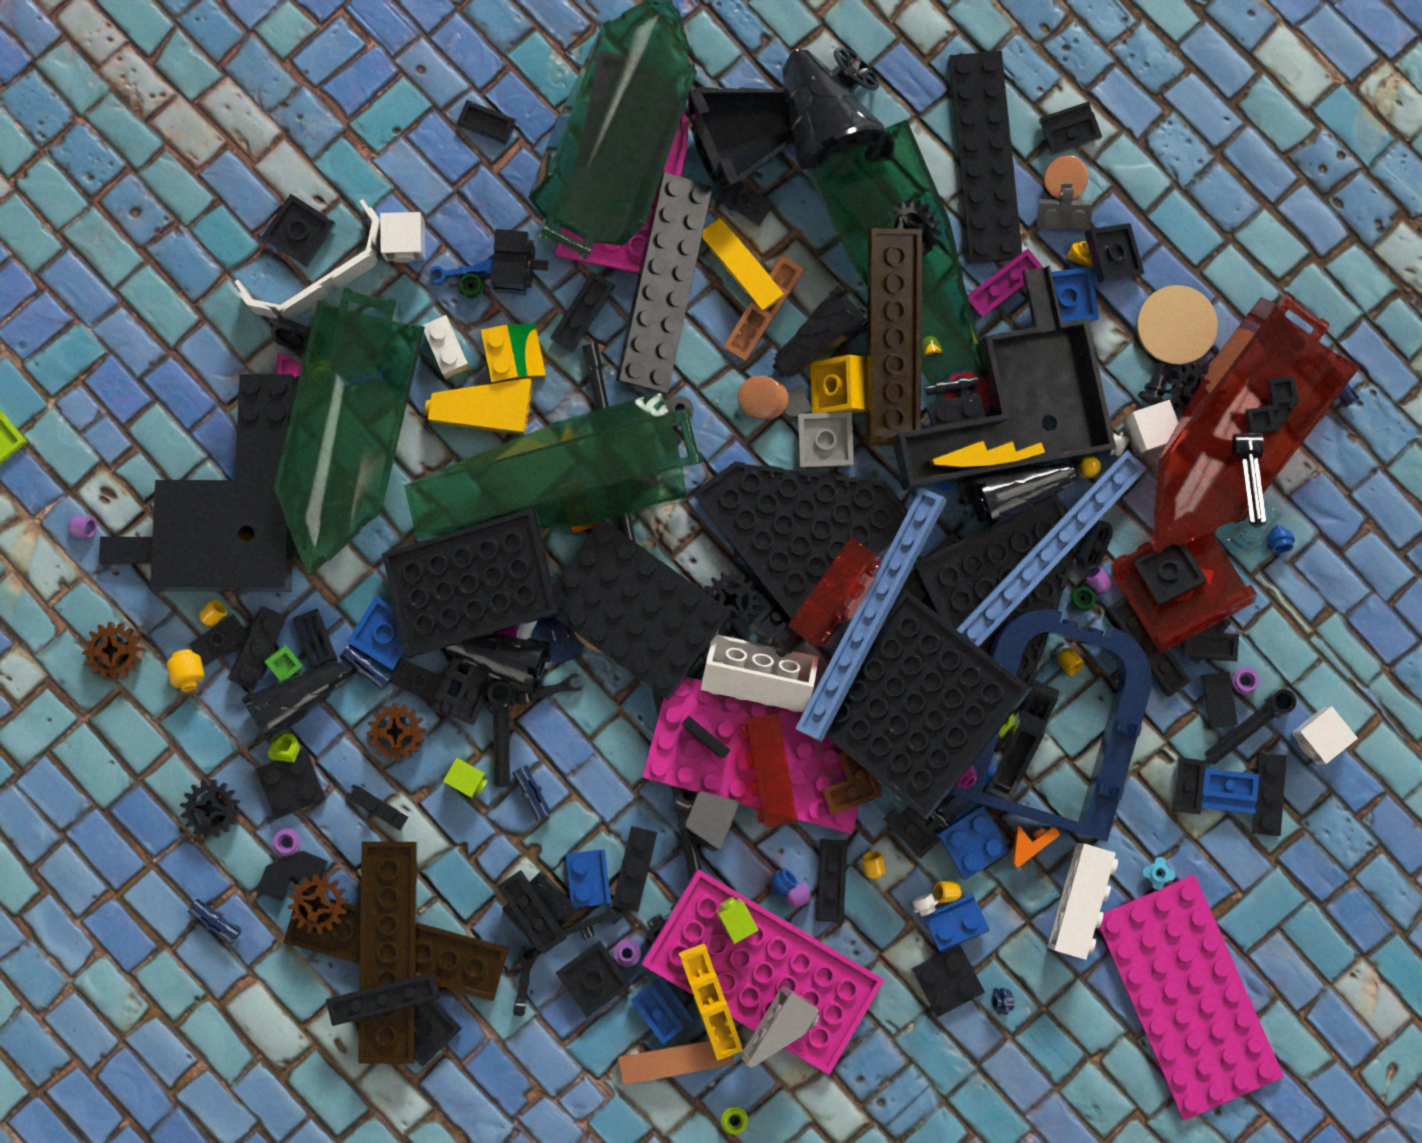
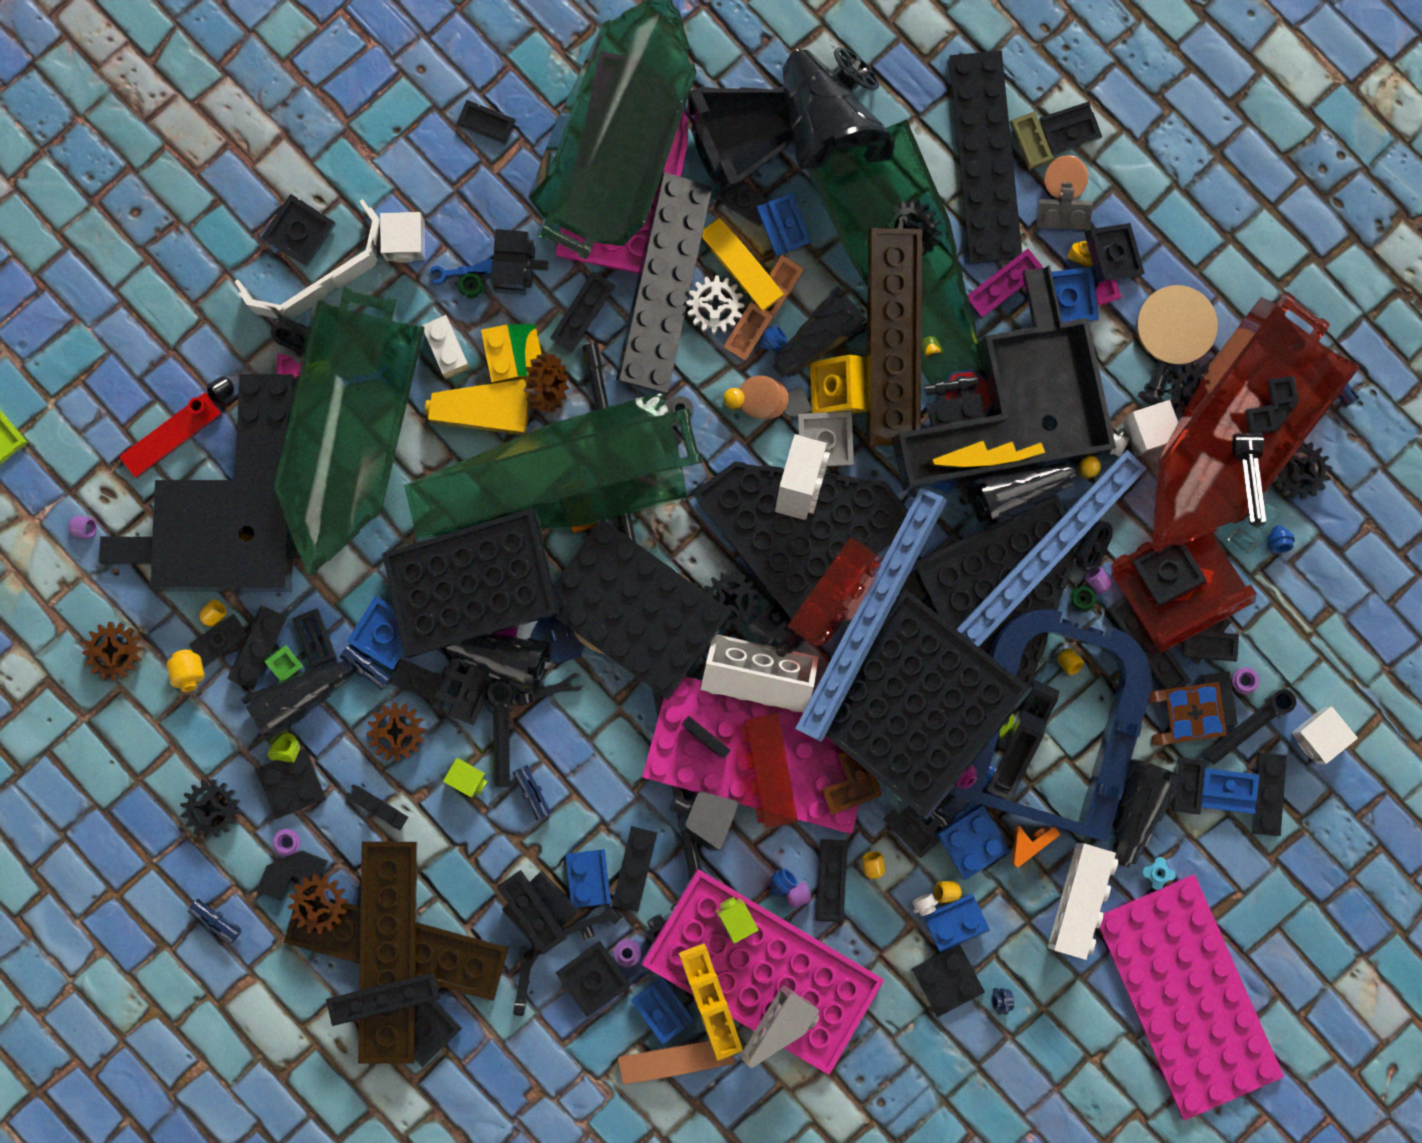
(171, 435): none -> red piece
(220, 389): none -> black piece
(546, 383): none -> reddish brown gear
(704, 305): none -> white gear
(733, 399): none -> yellow piece
(734, 1129): lime plate -> none
(773, 338): none -> blue plate
(783, 224): none -> blue plate
(802, 477): none -> white brick
(1031, 141): none -> olive plate
(1107, 292): none -> dark pink tile
(1142, 807): none -> black cone
(1193, 713): none -> reddish brown flag
(1309, 477): none -> black gear

